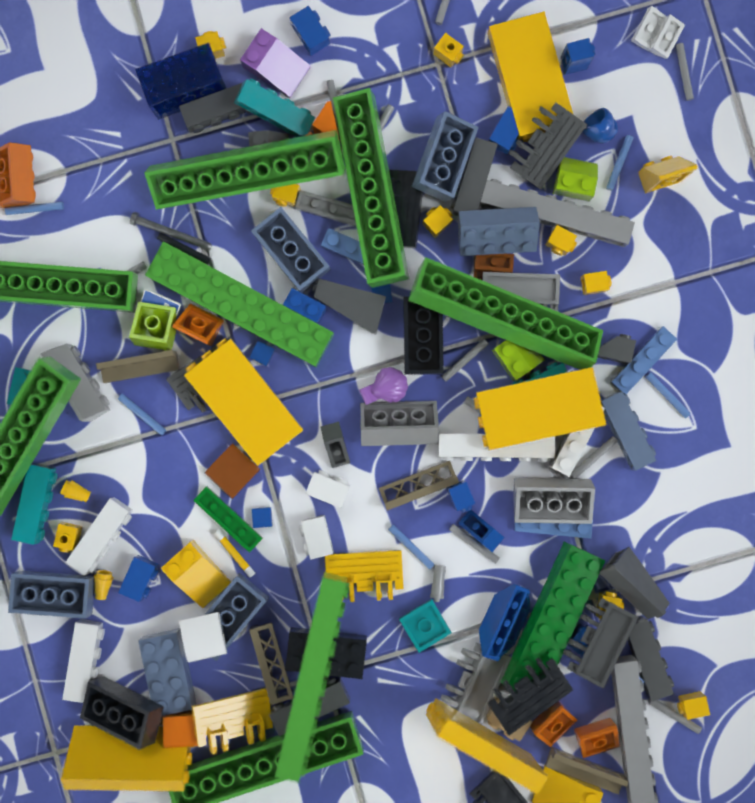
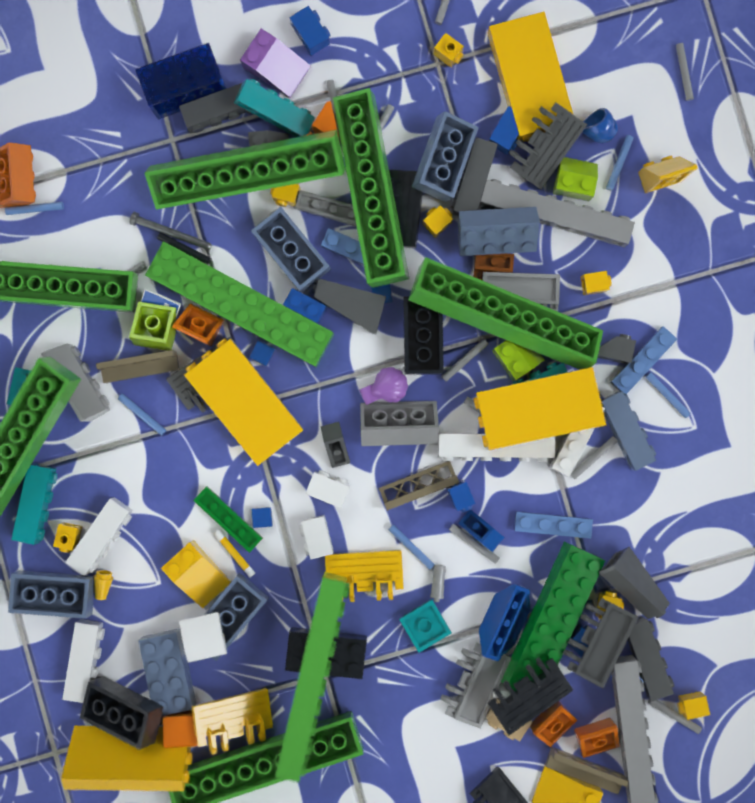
(75, 491): yellow cone -> none
(139, 578): blue brick -> none
(216, 43): yellow brick -> none
(232, 471): dark orange slope -> none
(264, 662): dark tan fence -> none
(334, 698): dark grey brick -> none
(485, 746): yellow brick -> none
(553, 500): light grey slope -> none
(561, 241): yellow brick -> none
(577, 56): blue brick -> none
(658, 32): white slope -> none

